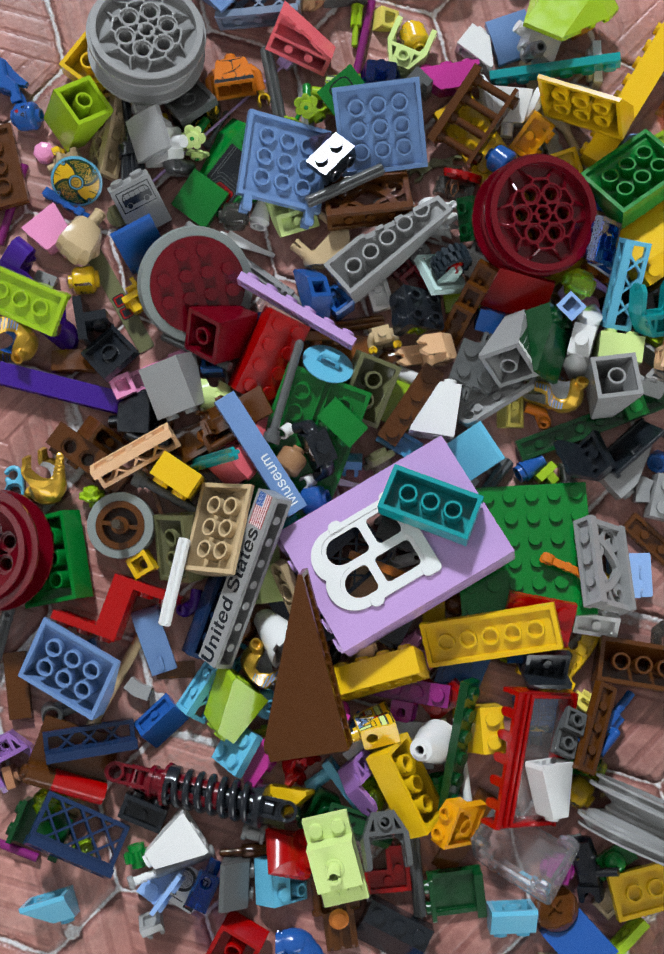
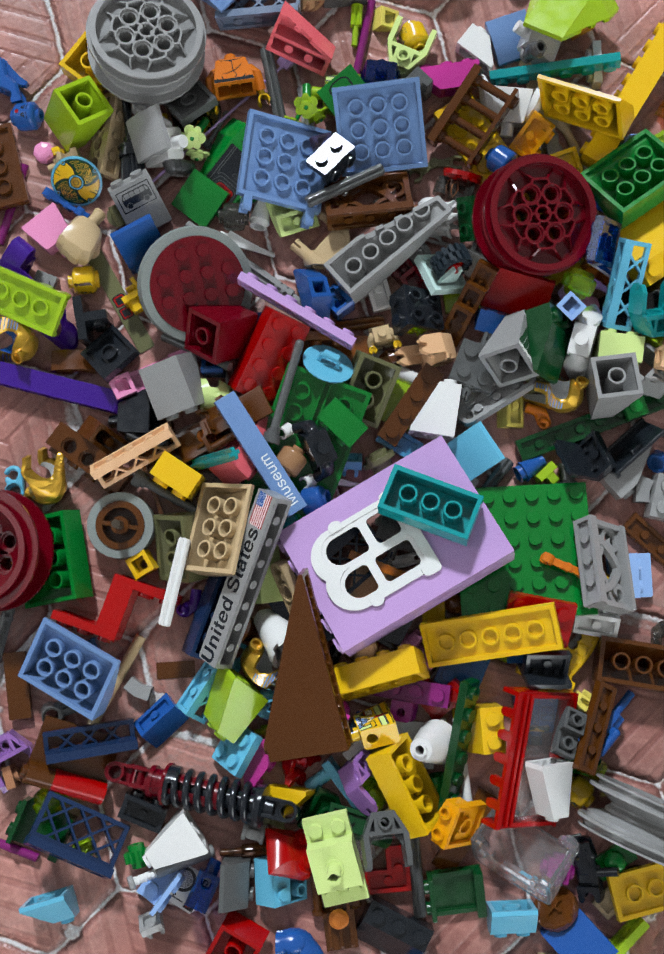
(91, 494): lime plant -> none
(153, 640): medium blue door -> none

